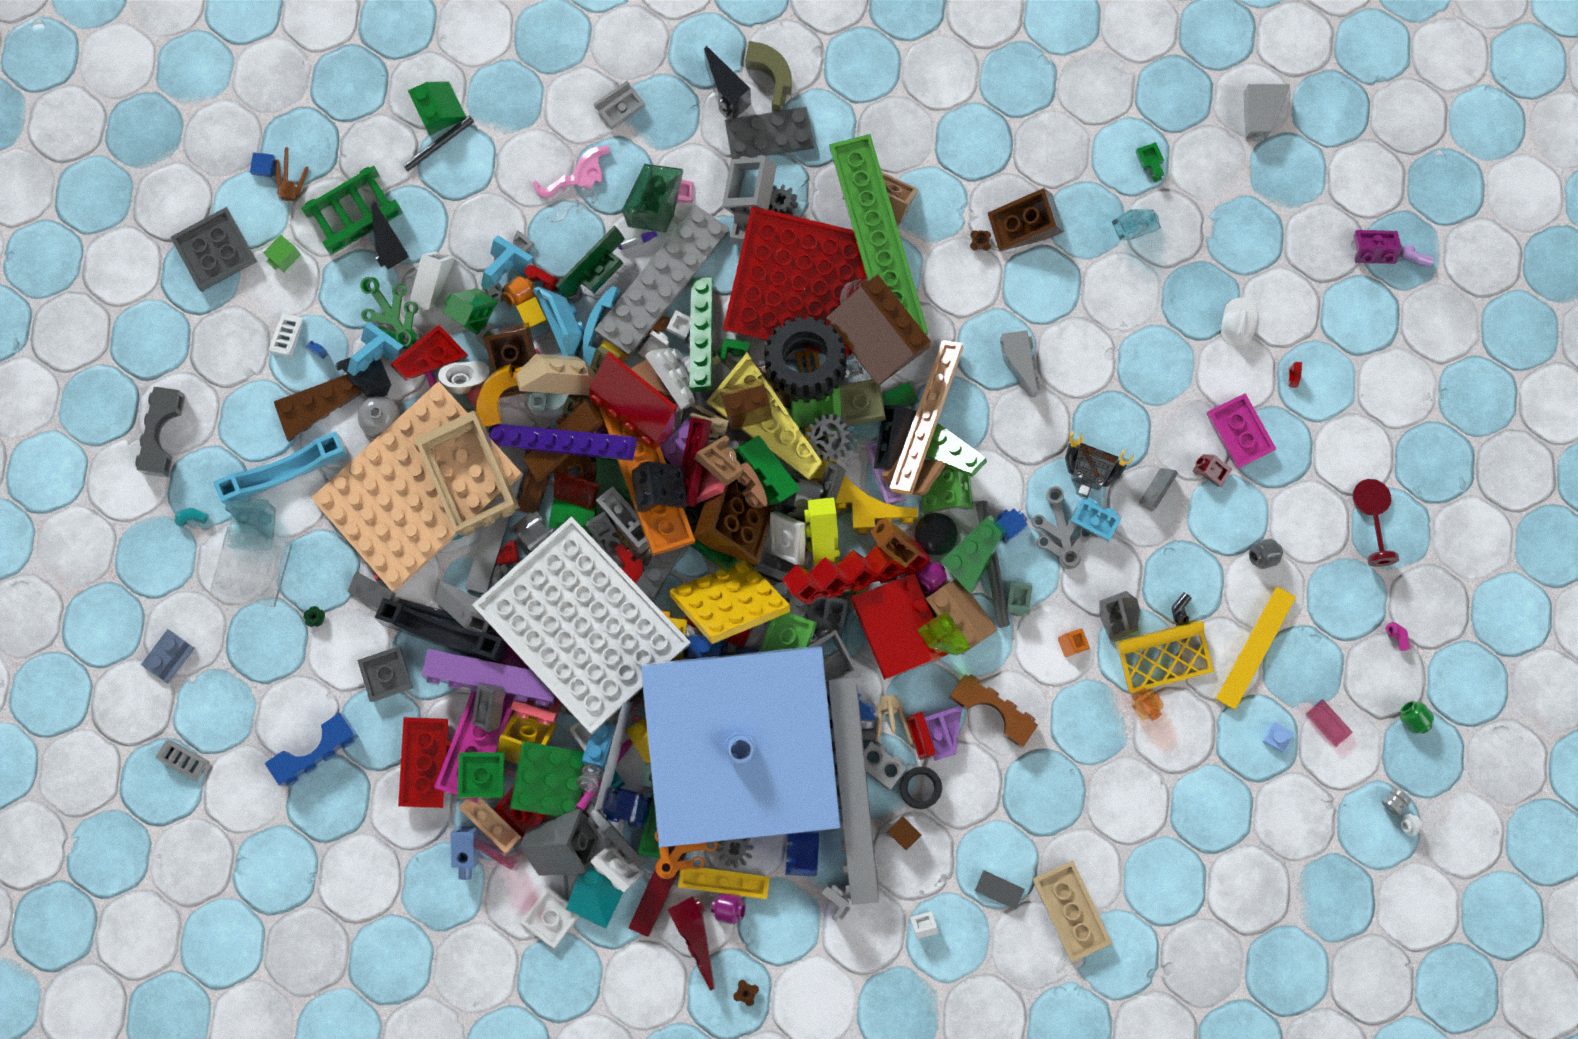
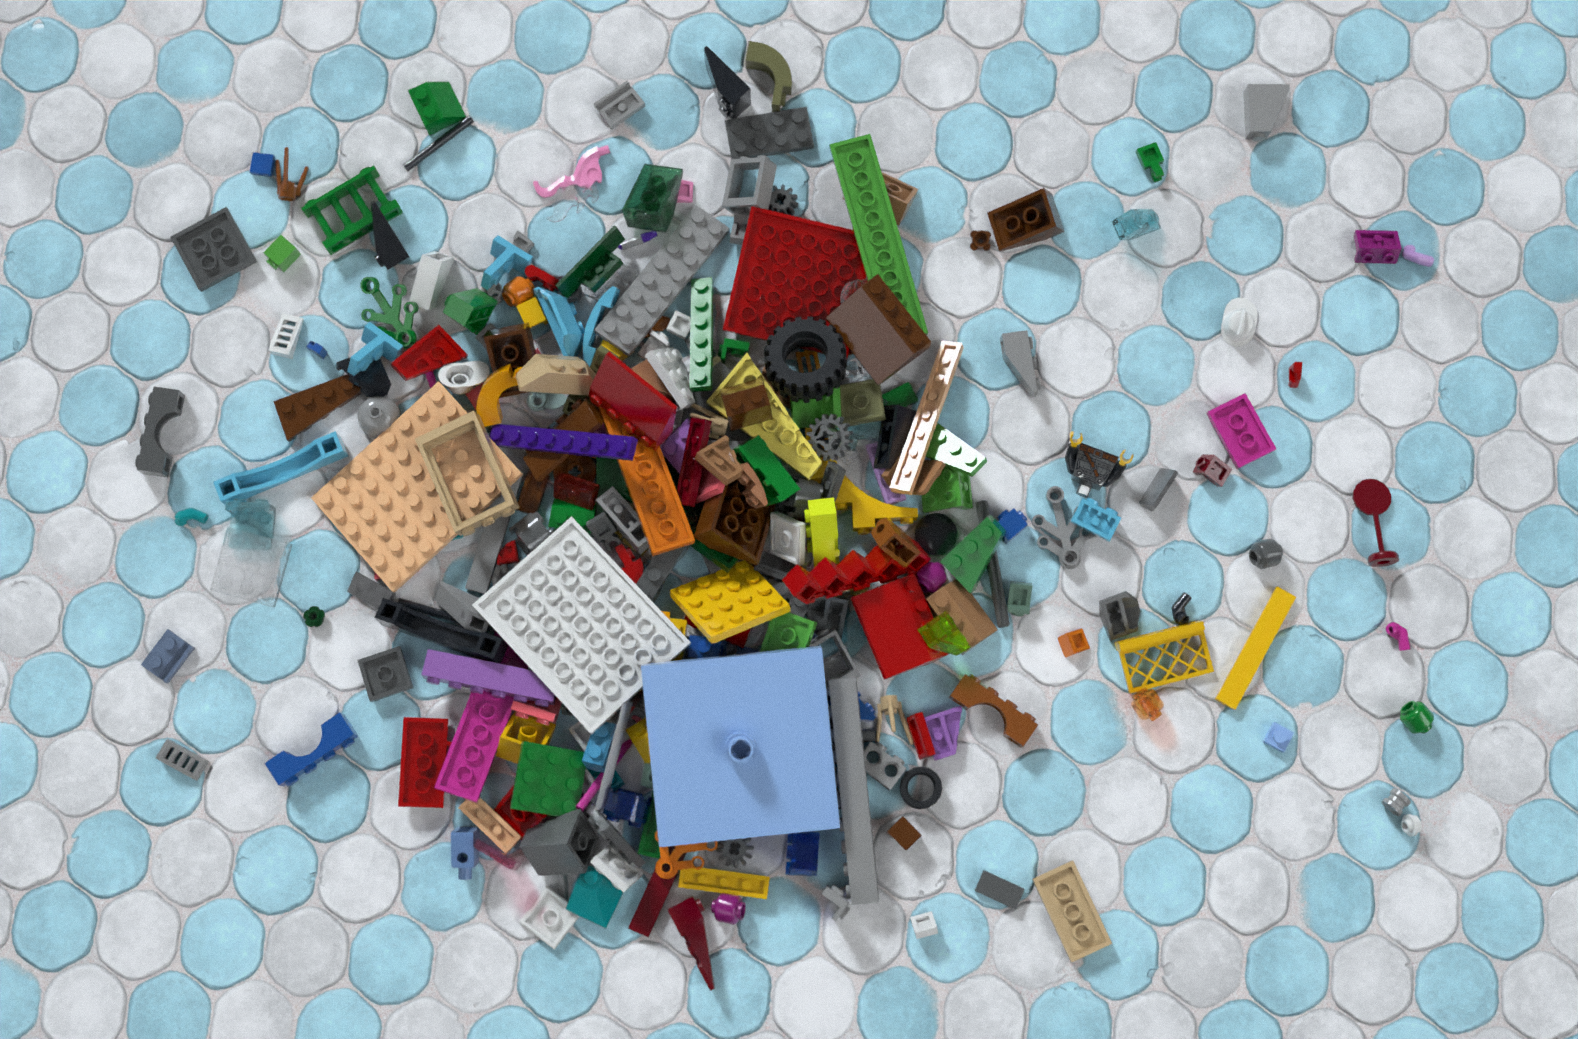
(481, 775): green plate -> none
(488, 706): flat silver slope -> none
(590, 777): clear wheel -> none
(658, 485): black bracket -> none
(747, 999): reddish brown plate -> none
(1329, 723): clear pink tile -> none

